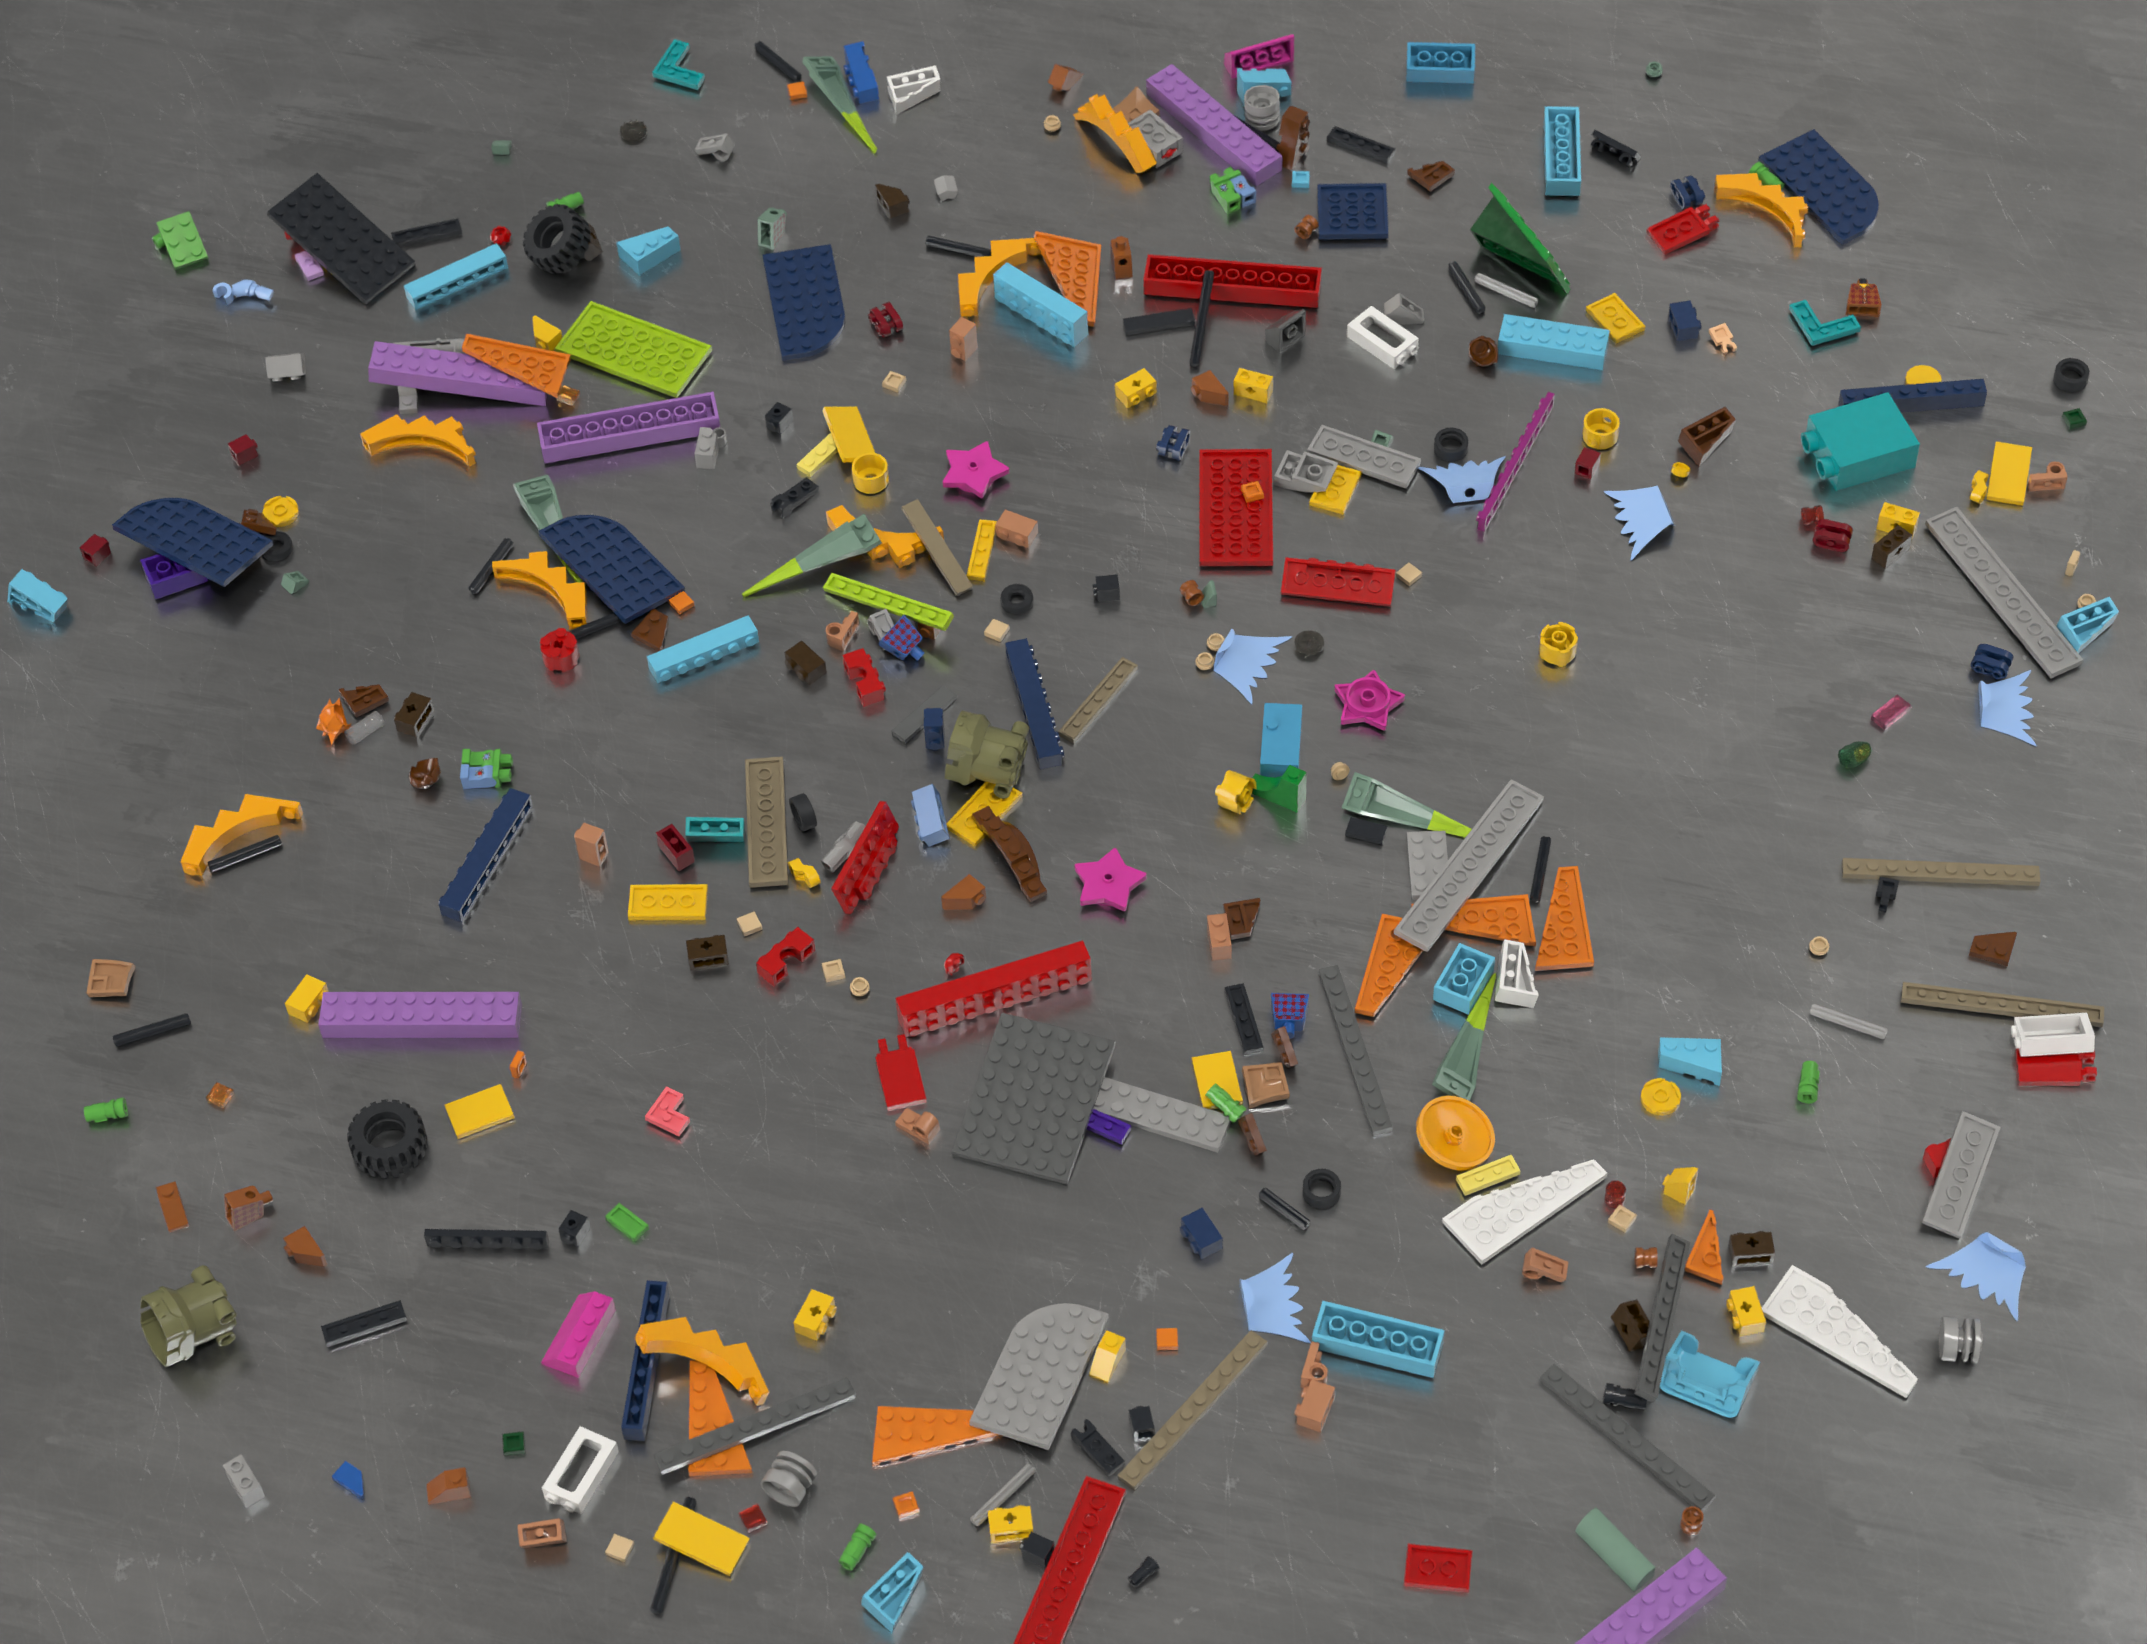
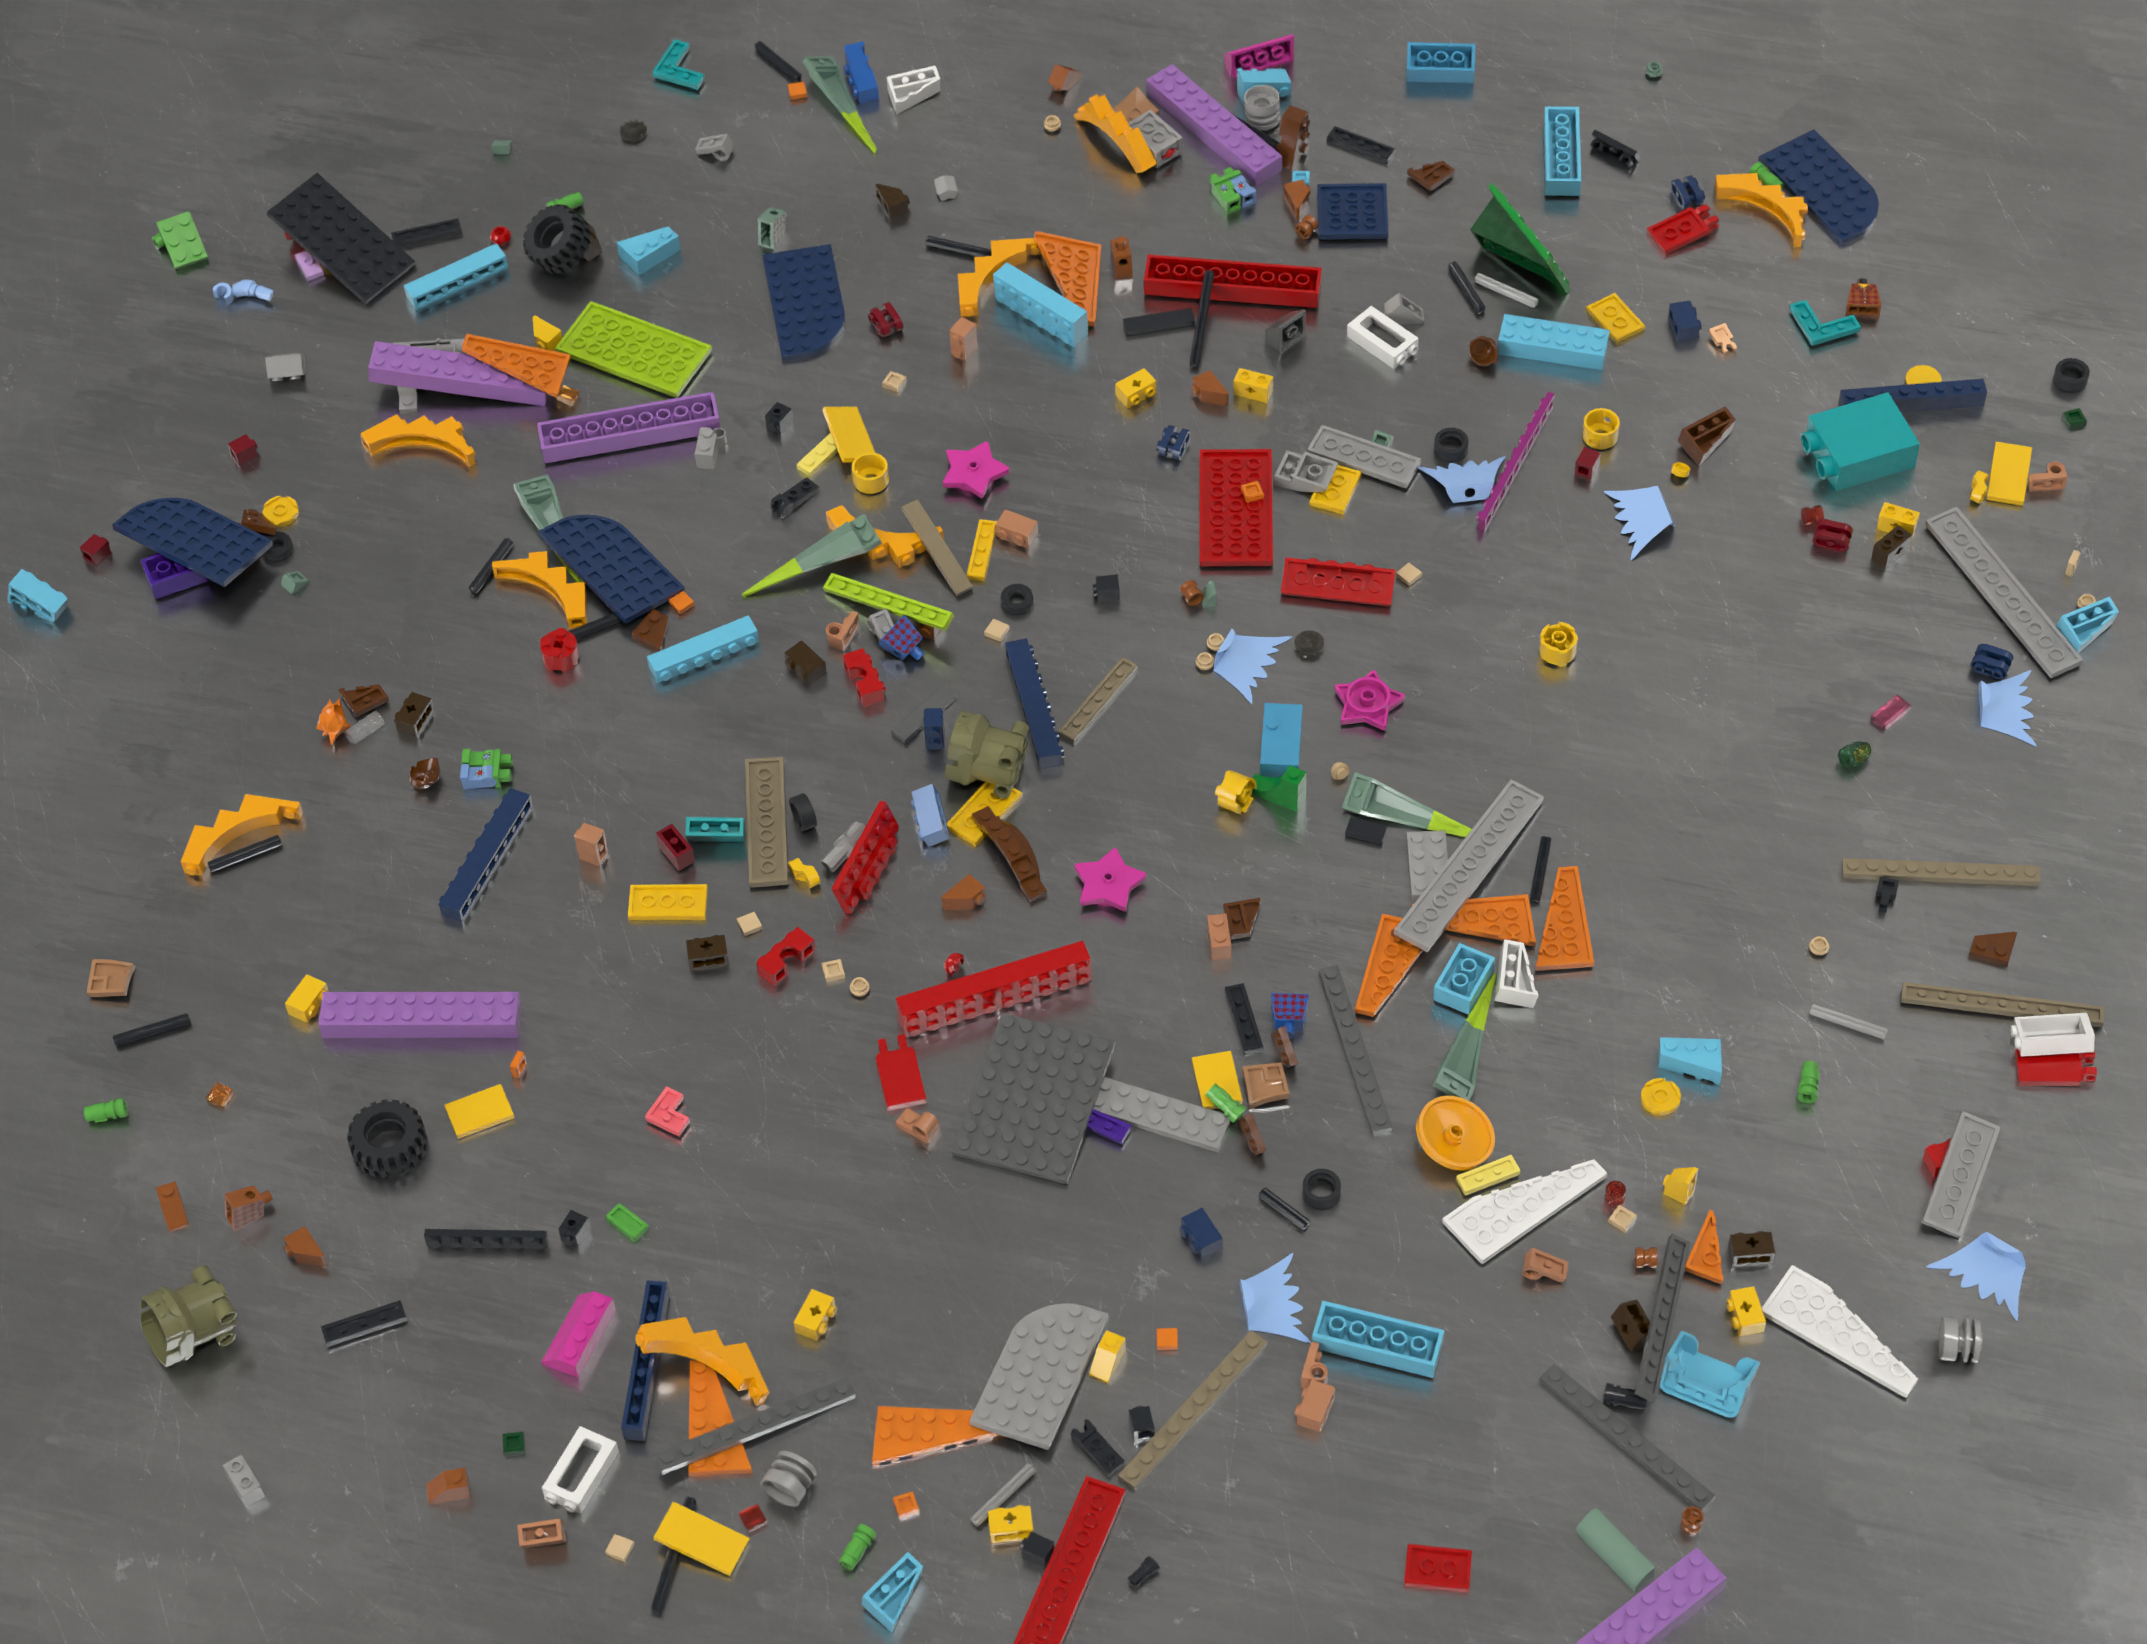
(350, 1478): blue tile -> none
(1297, 196): none -> dark orange slope

